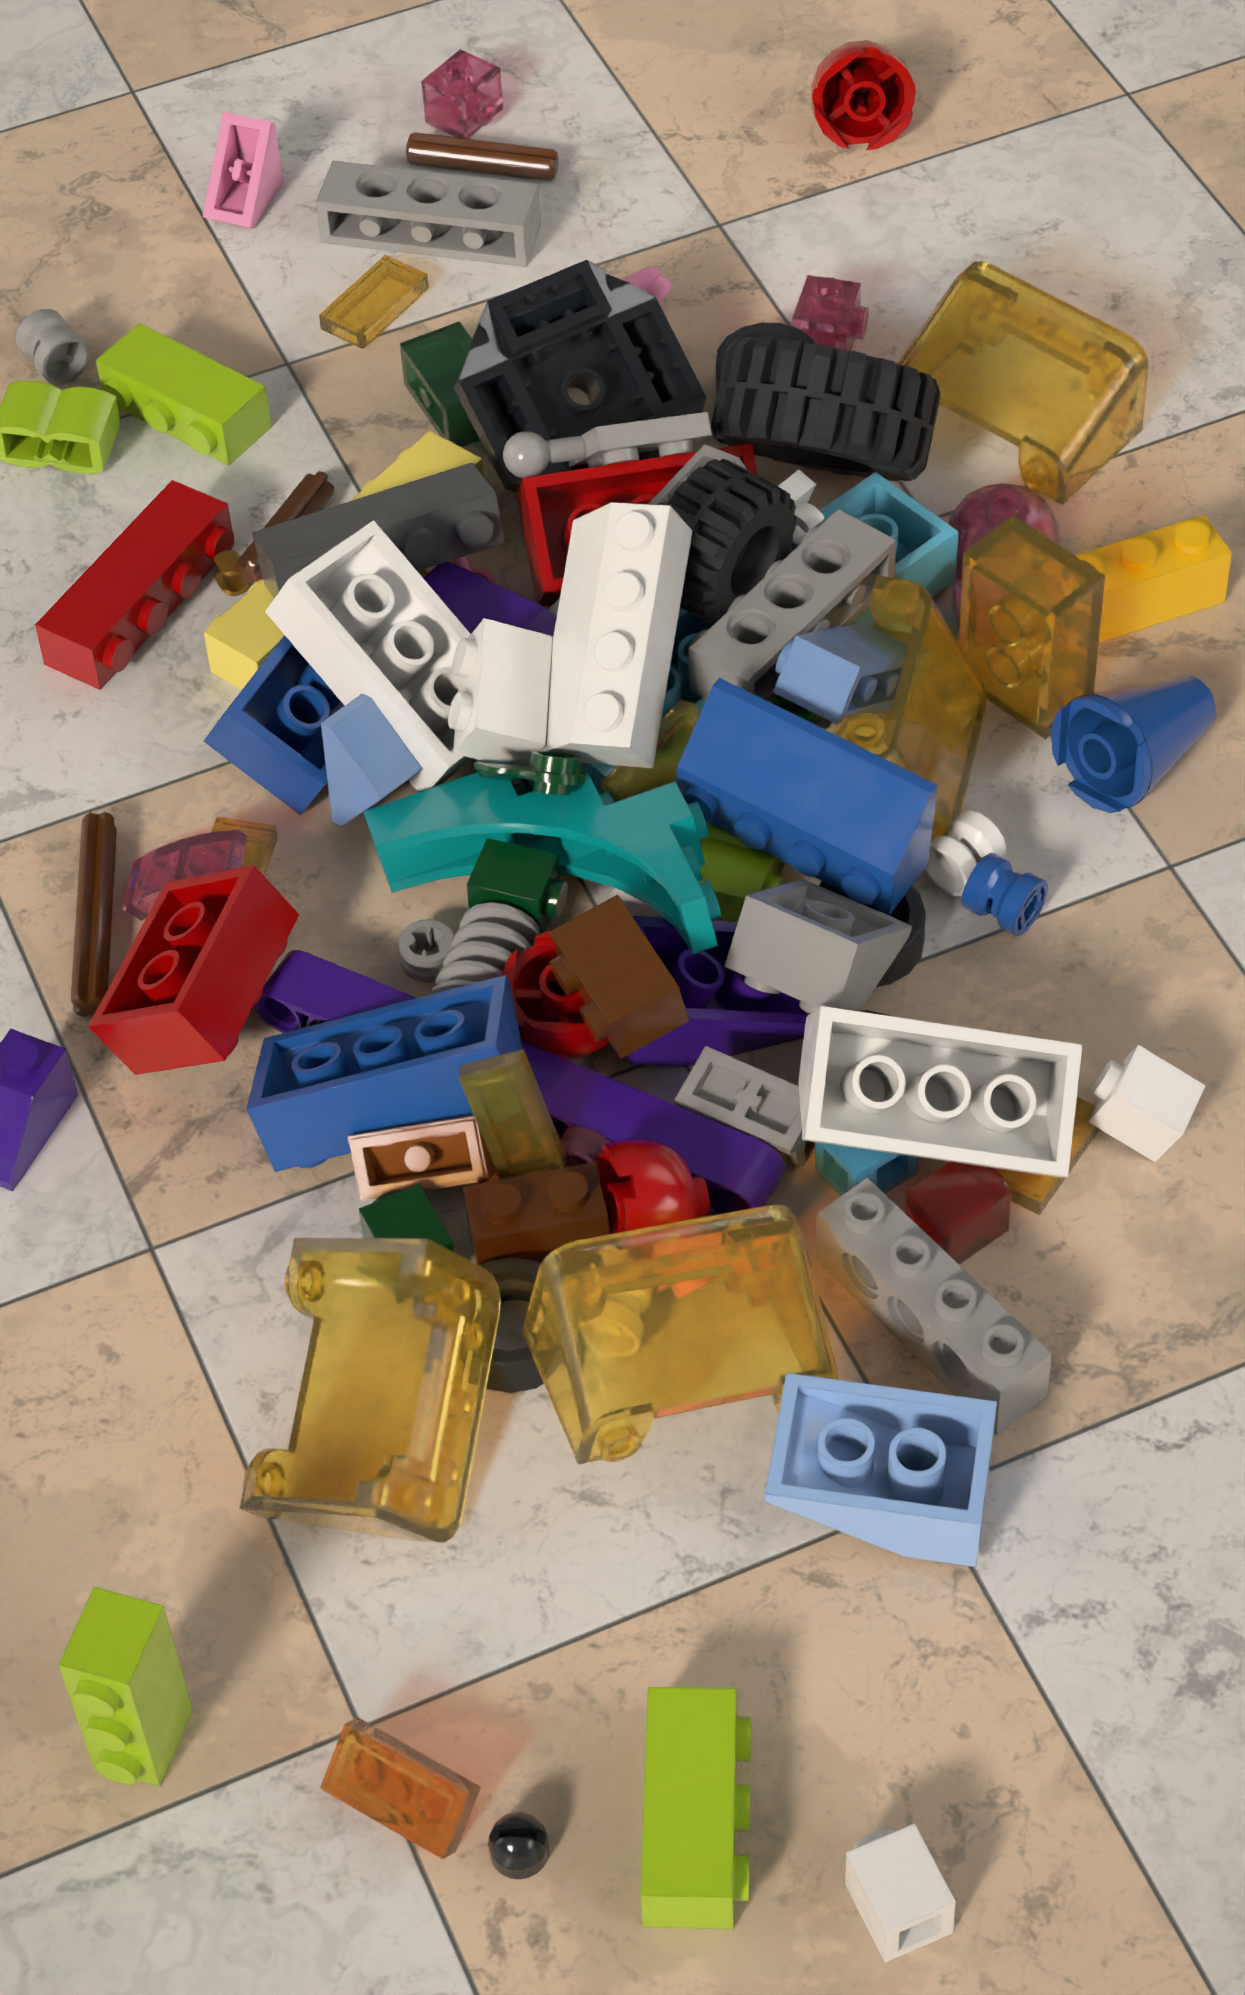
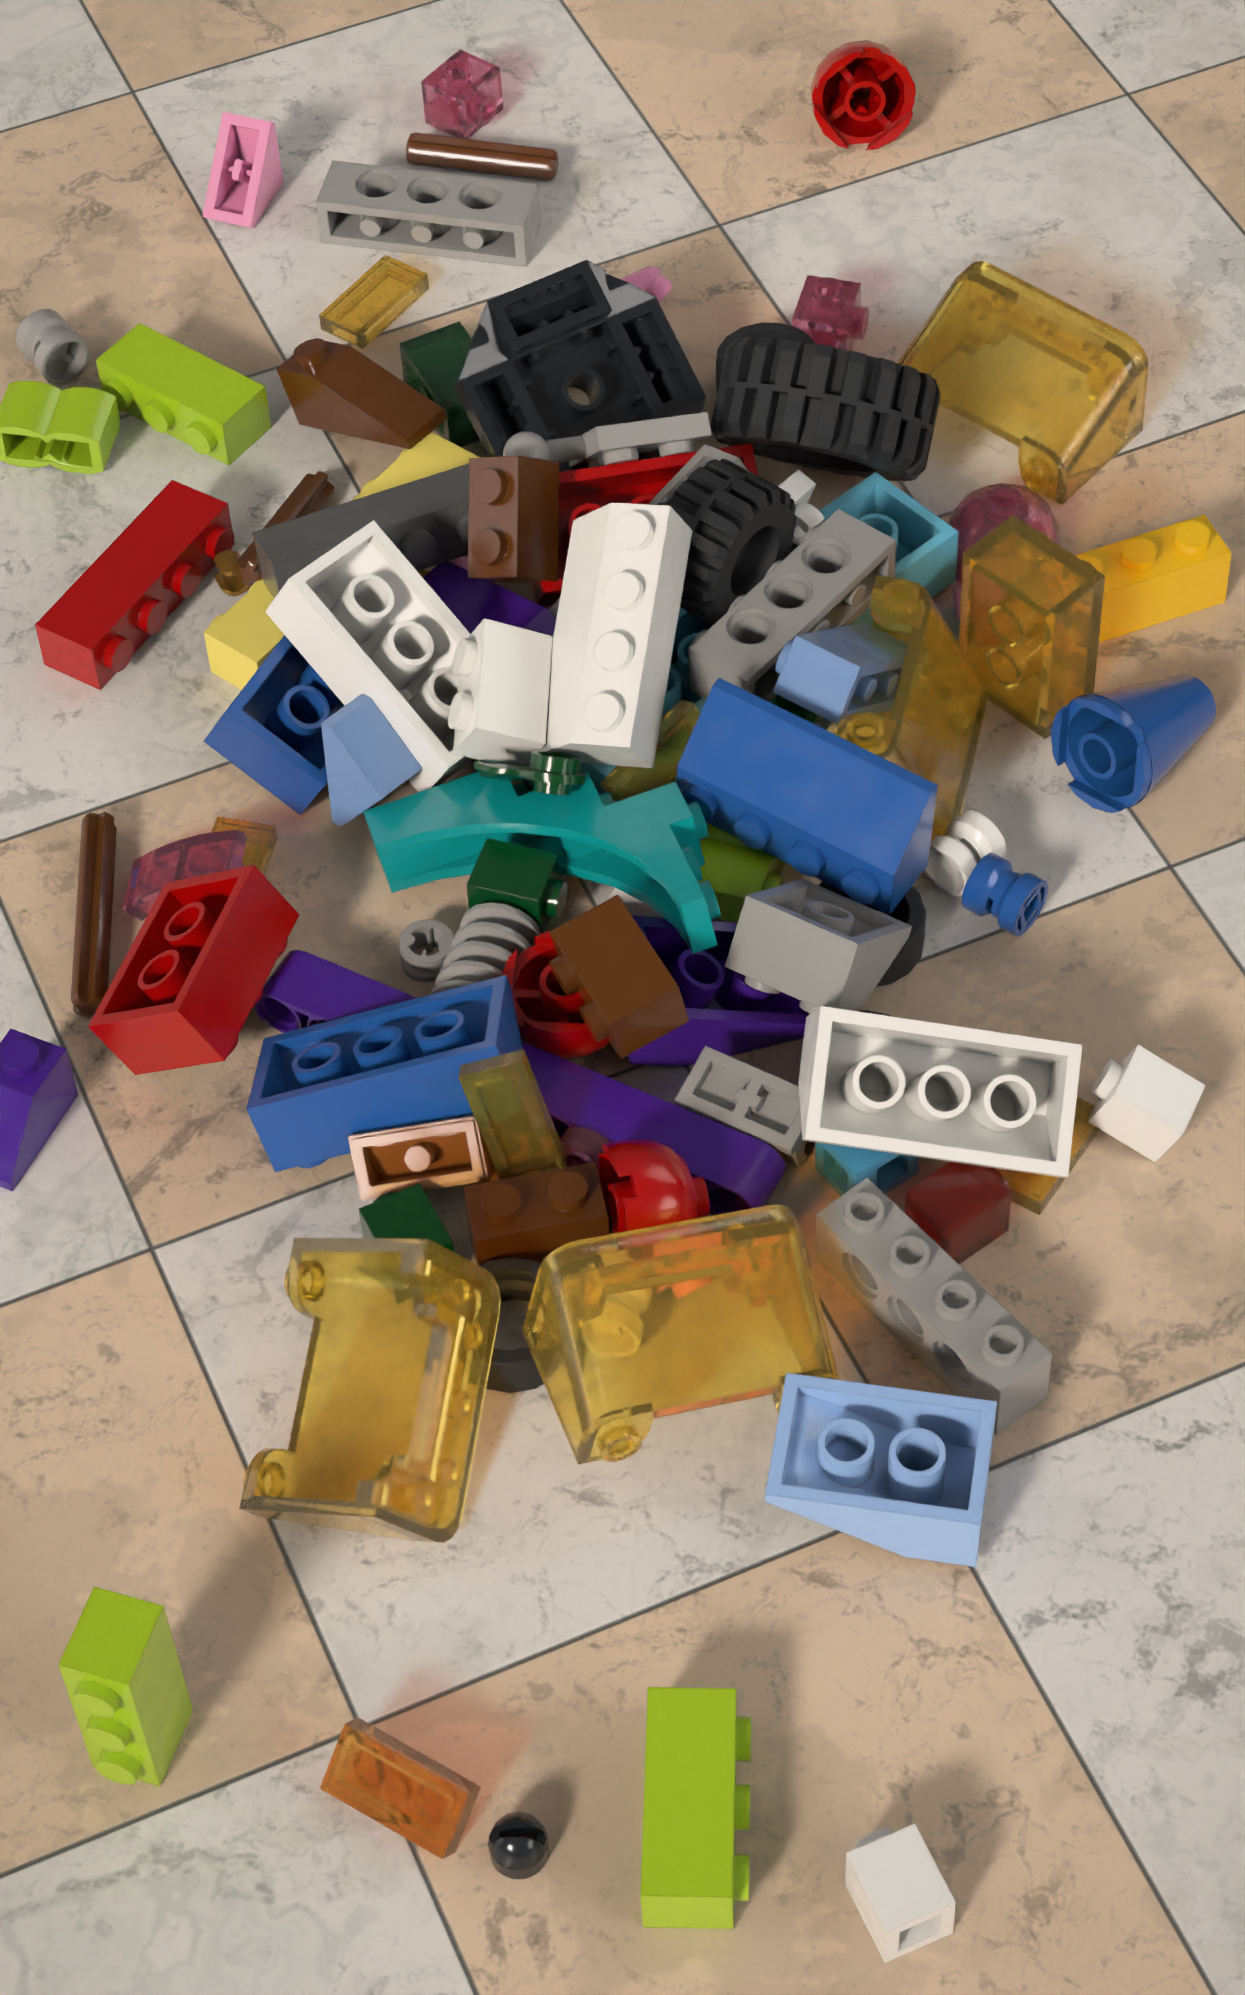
(353, 396): none -> reddish brown slope
(513, 519): none -> reddish brown brick

